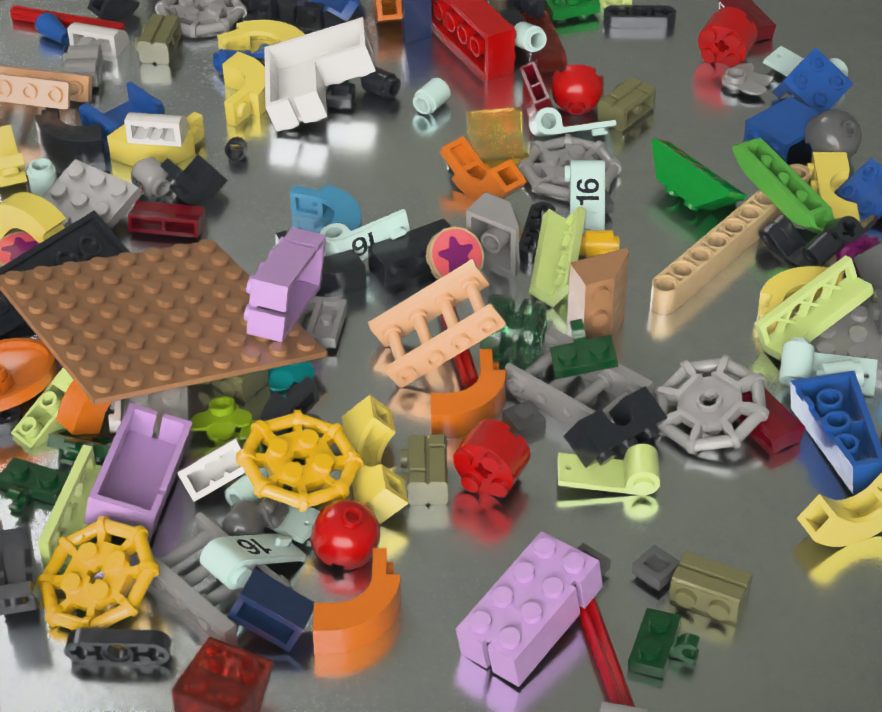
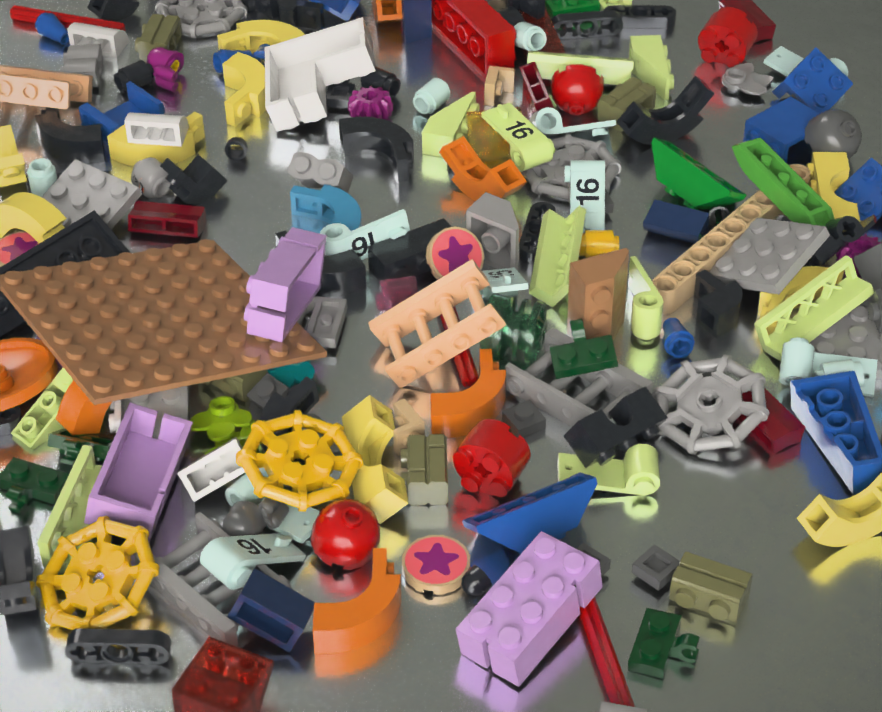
(137, 72): none -> black brick
(166, 67): none -> magenta piece
(265, 389): none -> dark grey plate
(315, 172): none -> light grey brick
(370, 103): none -> magenta gear
(379, 138): none -> black arch
(394, 292): none -> clear pink bracket
(406, 423): none -> tan bracket
(435, 564): none -> tile
(447, 125): none -> yellowish green slope
(475, 581): none -> black hinge
(498, 81): none -> tan bracket
(503, 282): none -> light aqua door
(527, 143): none -> yellowish green door
(548, 510): none -> blue wedge
(594, 31): none -> black beam
(612, 69): none -> yellowish green fence
(646, 304): none -> yellowish green door
(652, 63): none -> yellowish green slope
(670, 121): none -> black arch
(676, 221): none -> dark blue brick
(677, 339): none -> blue cone
(712, 216): none -> black hinge
(717, 303): none -> black brick
(769, 254): none -> light grey plate

